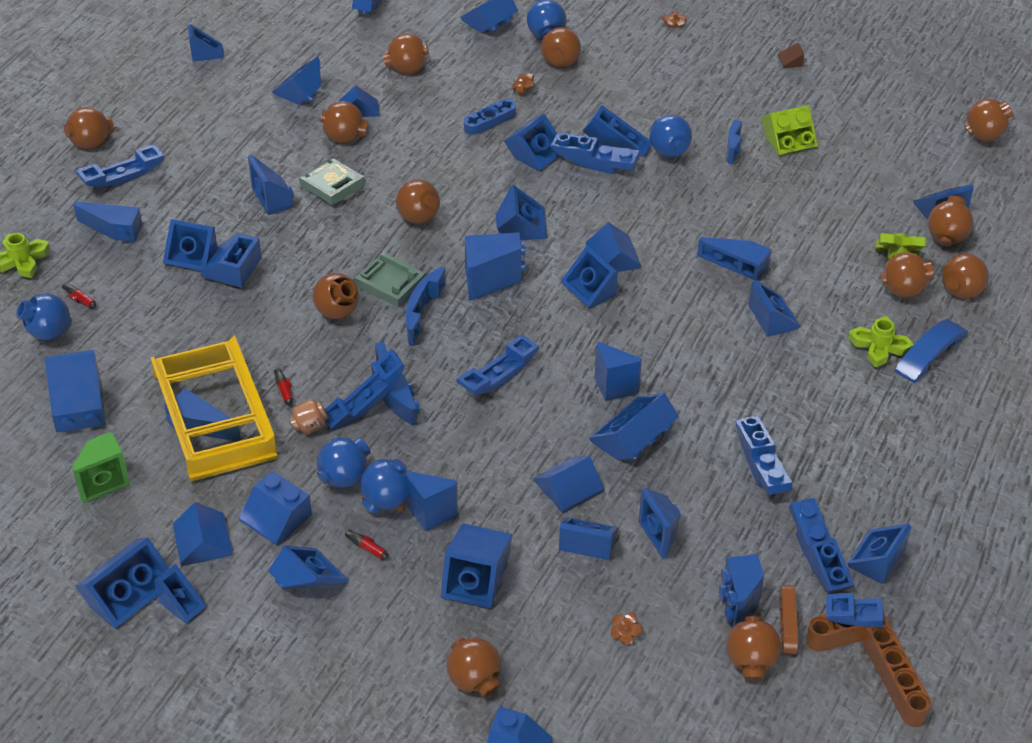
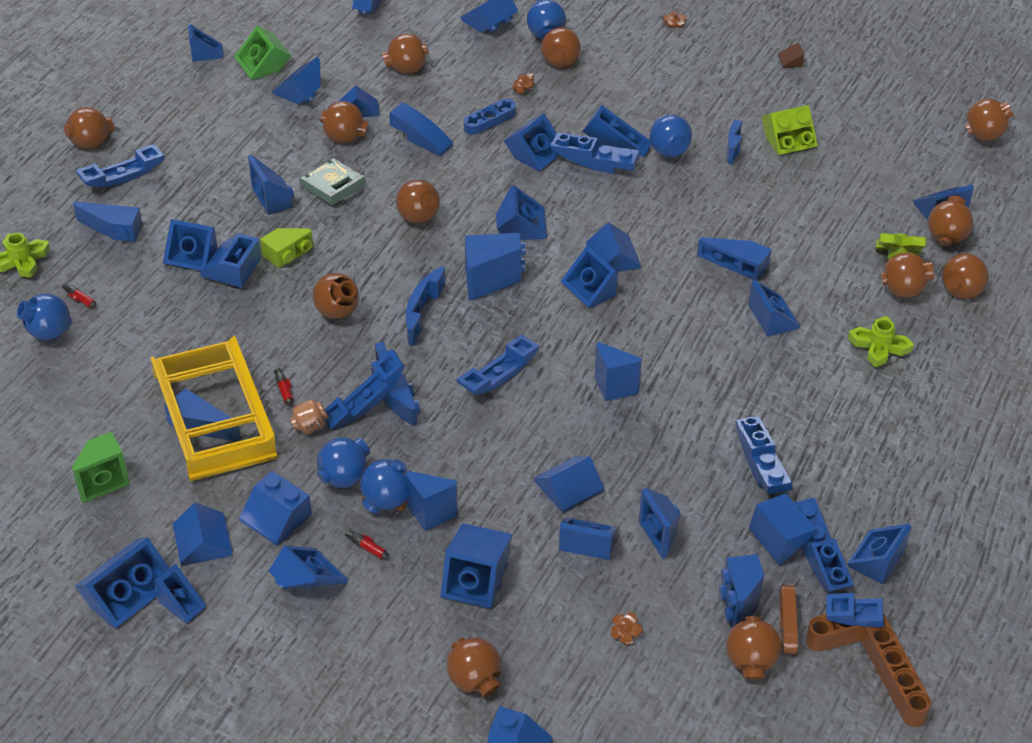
(75, 391): blue slope -> none
(262, 54): none -> bright green slope
(286, 244): none -> lime slope
(389, 279): sand green container -> none
(419, 129): none -> blue slope
(635, 426): blue slope -> none
(781, 527): none -> blue slope
(928, 348): blue slope -> none

